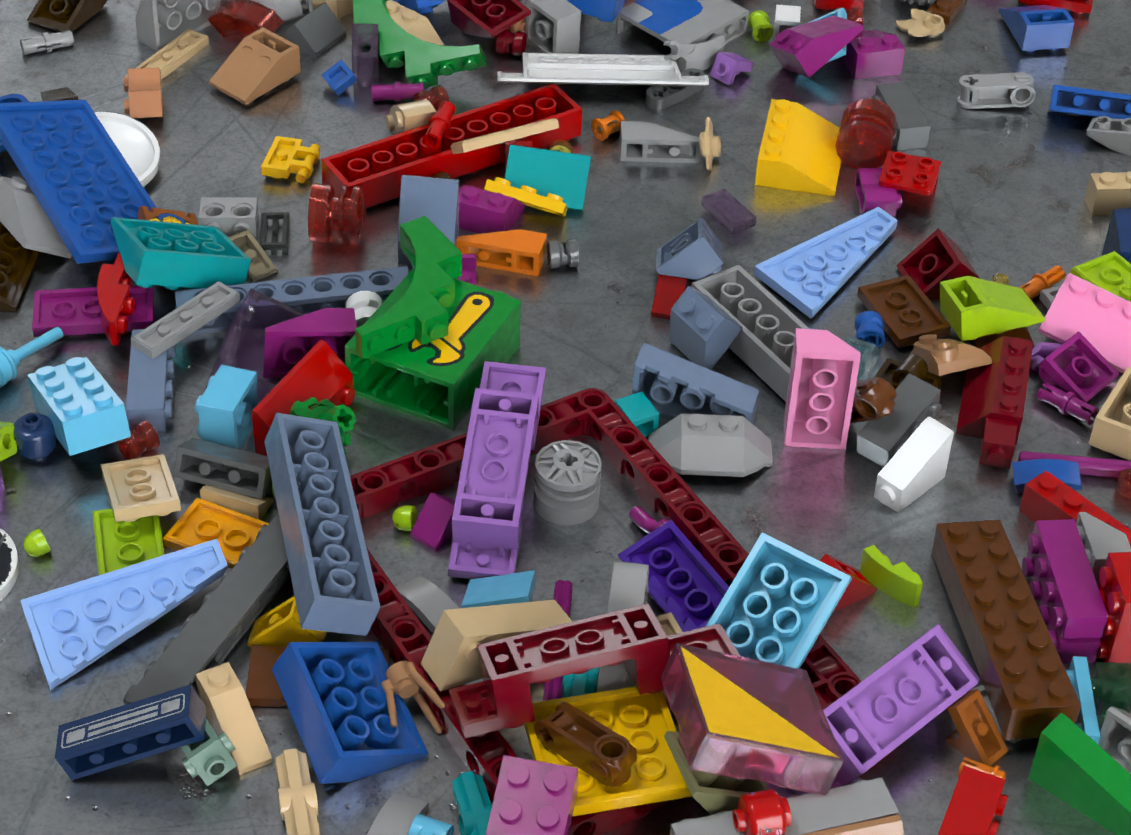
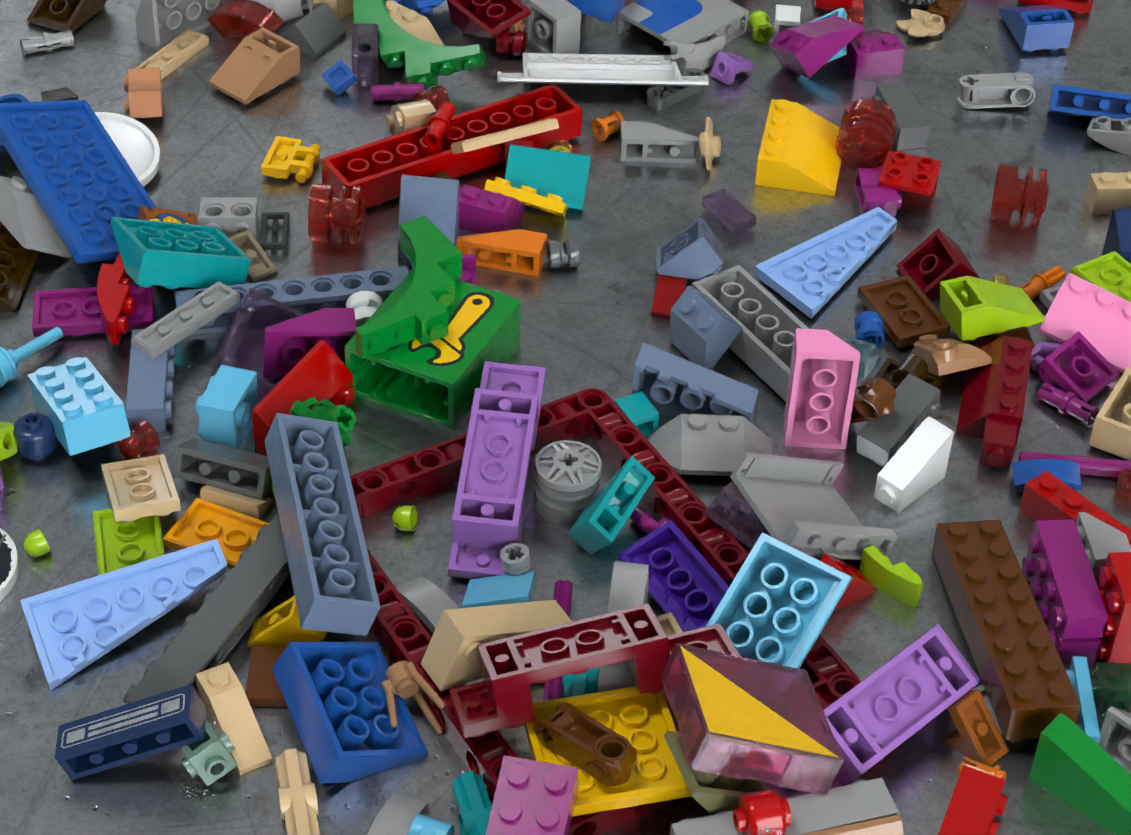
(434, 522): magenta slope -> none
(510, 562): none -> light grey bush
(611, 507): none -> teal slope
(736, 515): none -> clear purple torso
(804, 508): none -> light grey panel
(1019, 194): none -> clear red wheel

